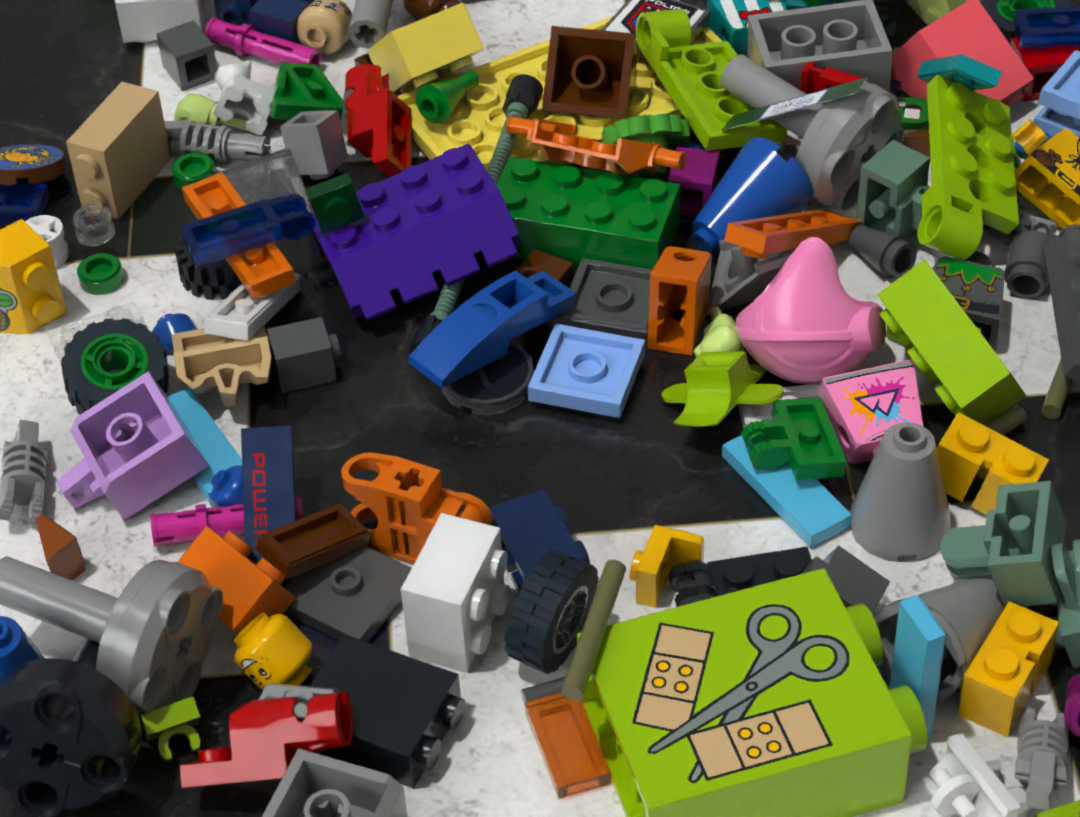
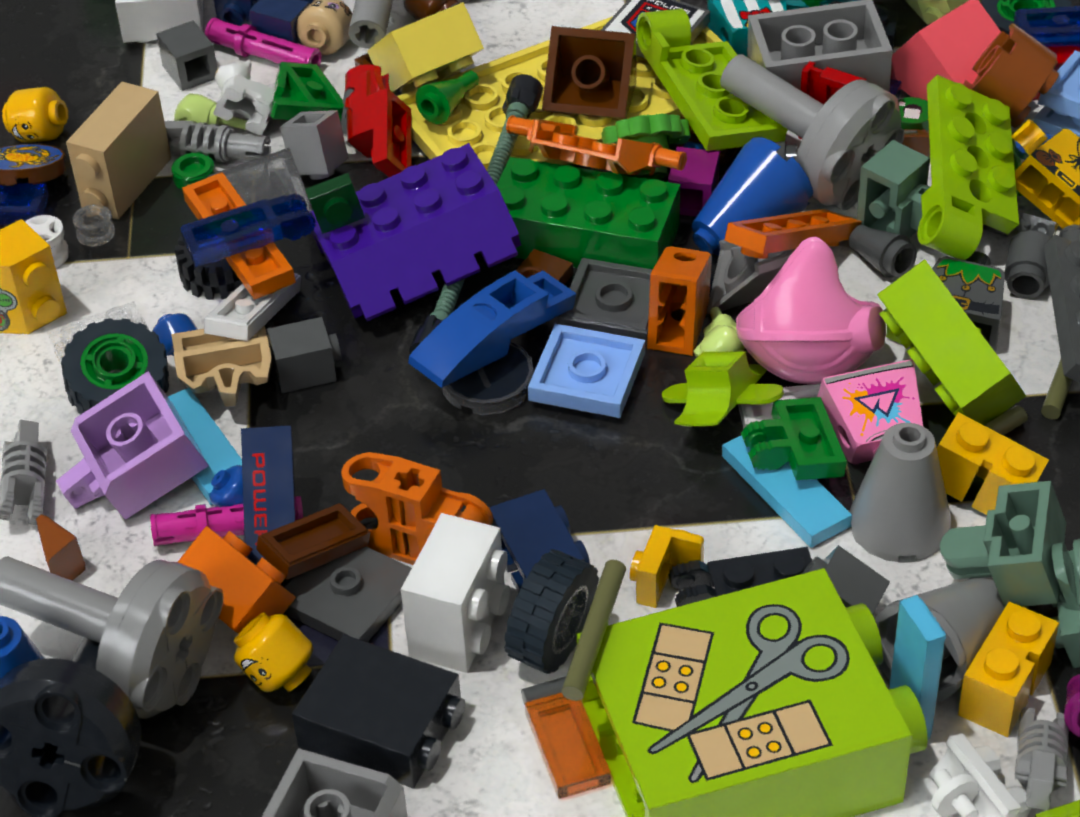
(35, 115): none -> yellow head
(100, 274): green tile -> none
(172, 721): lime tile -> none
(271, 731): plate -> none
(795, 103): sticker -> none
(961, 70): teal tile -> none
(1015, 71): none -> dark orange brick

